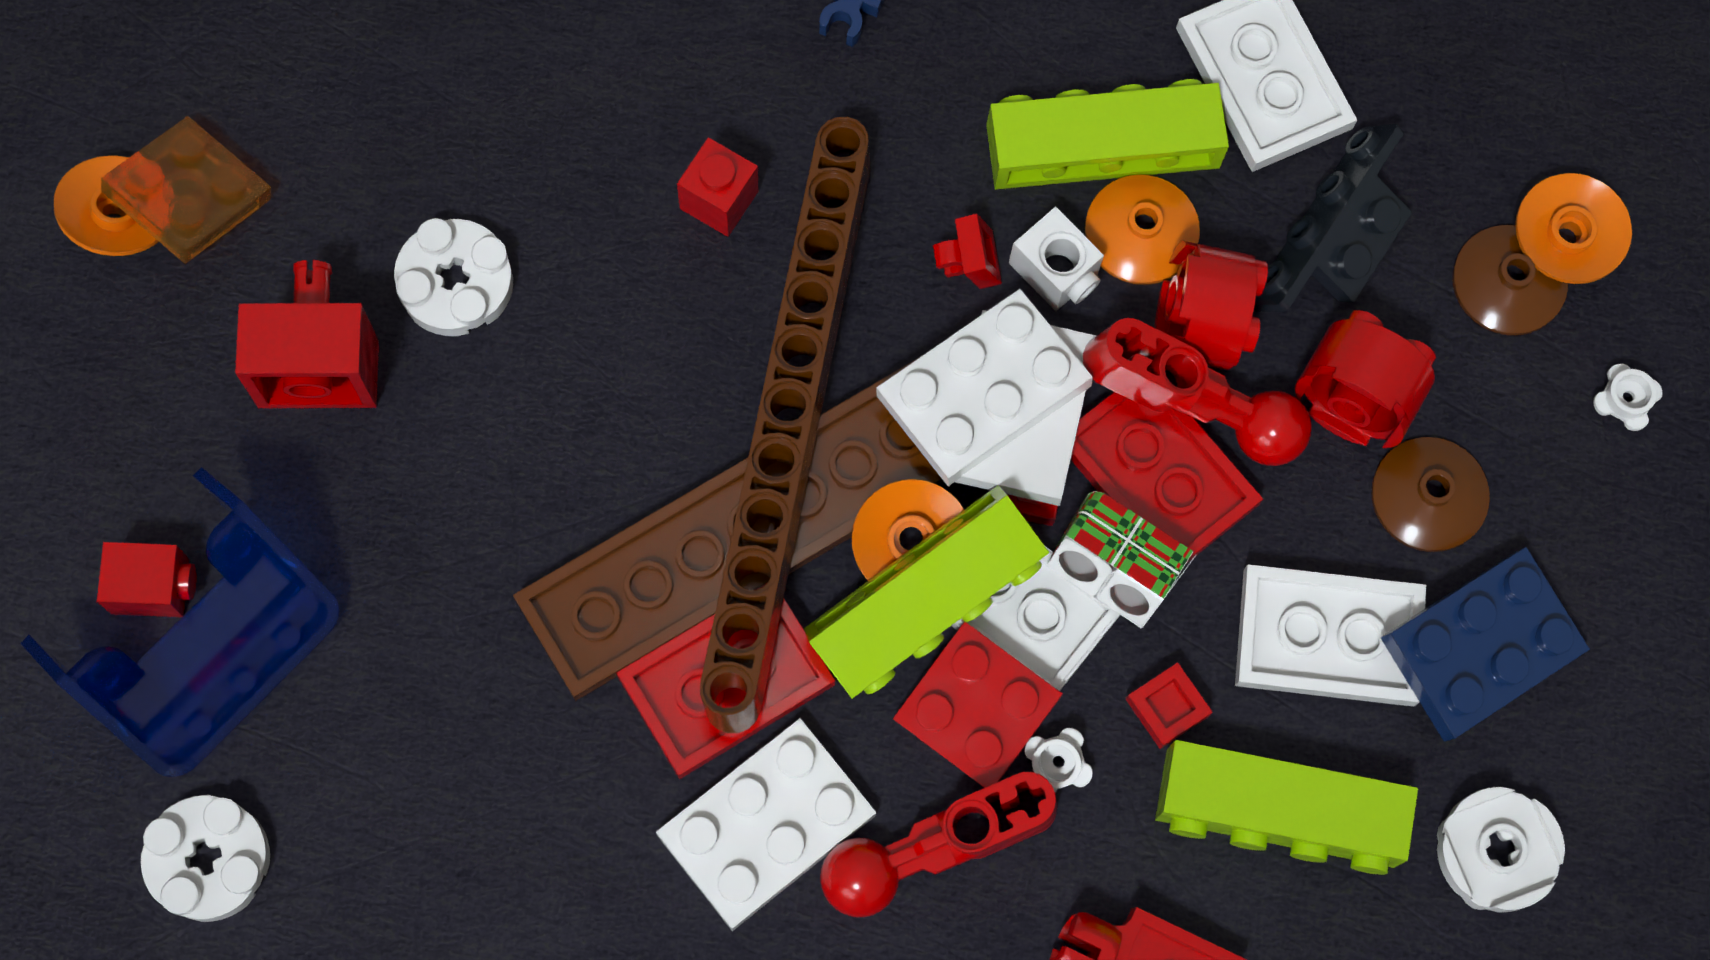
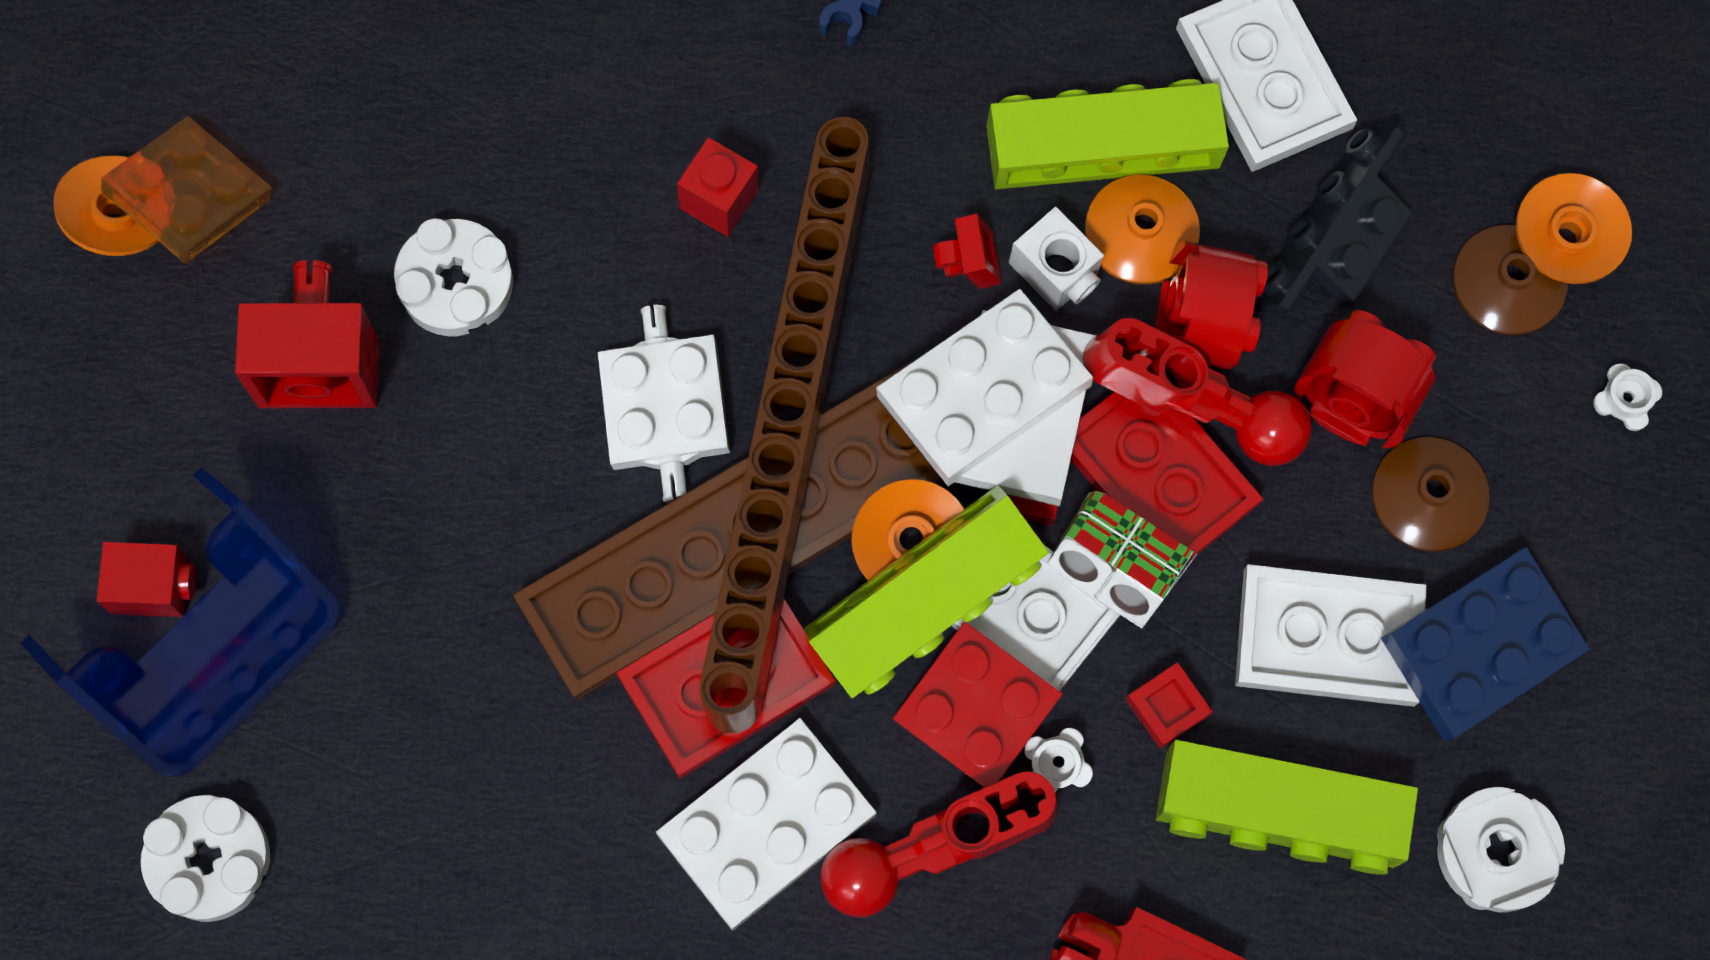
(663, 402): none -> white plate

